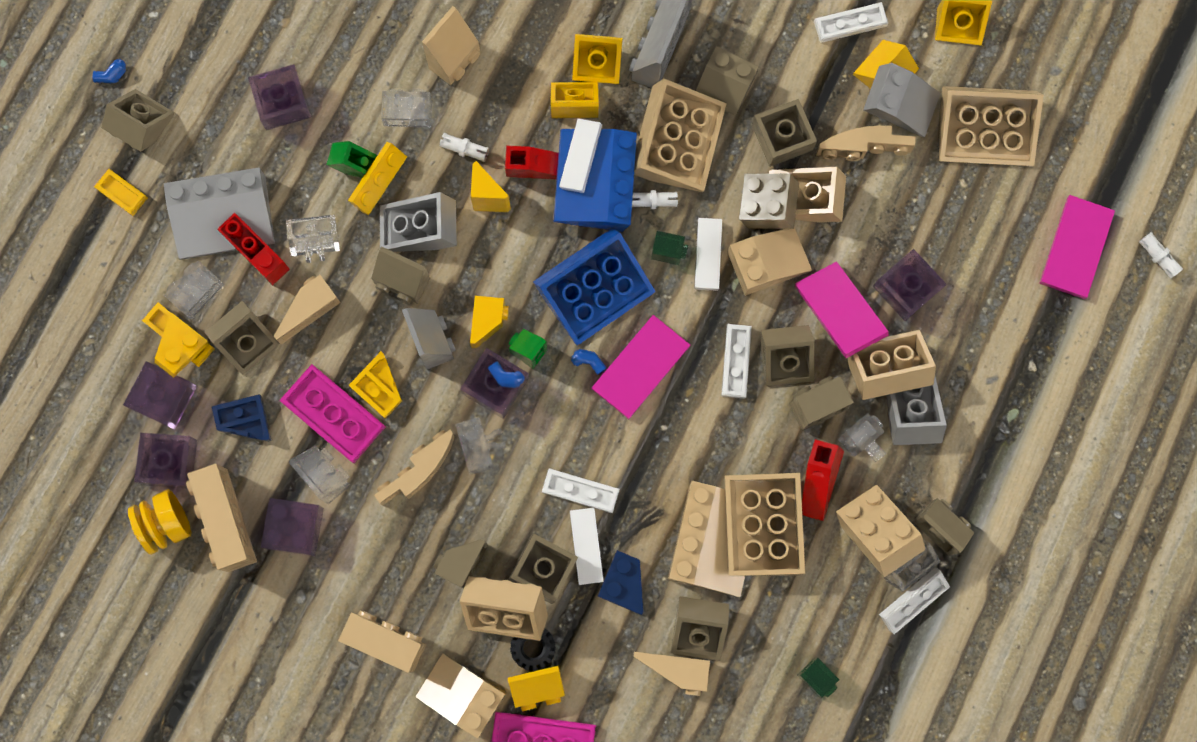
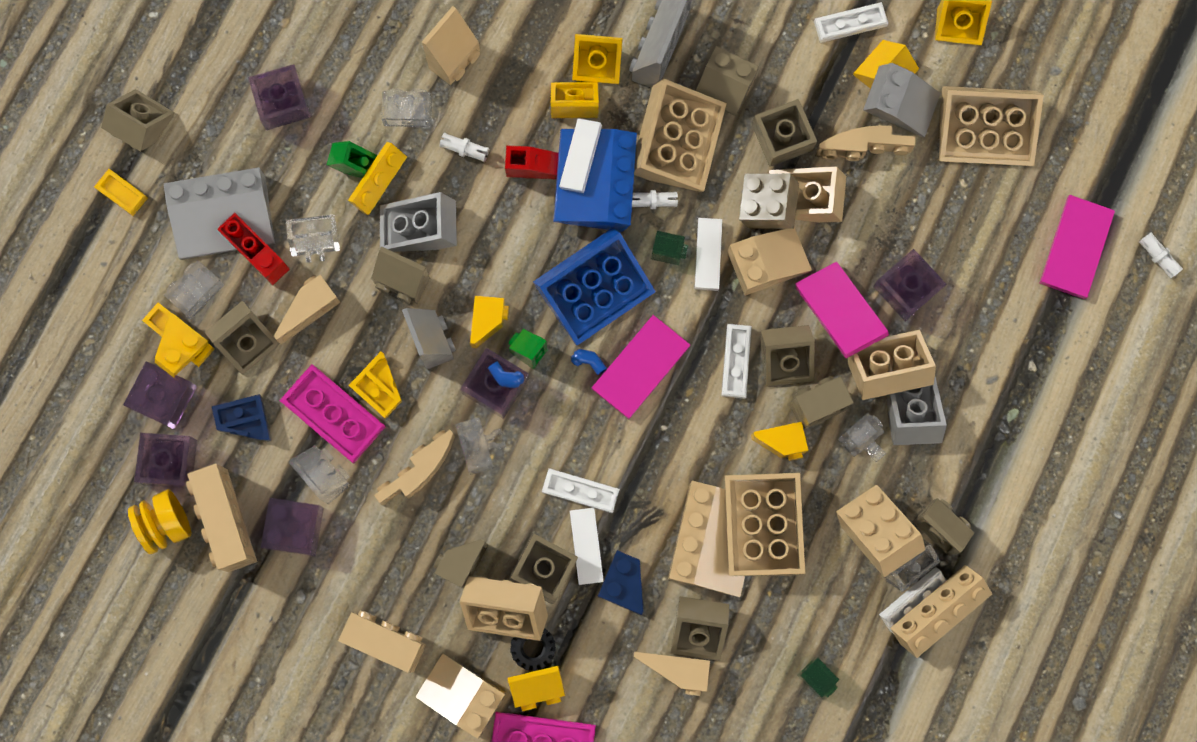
(112, 74): blue arm -> none
(486, 193): yellow slope -> none
(783, 440): none -> yellow slope
(820, 478): red slope -> none
(941, 611): none -> tan brick

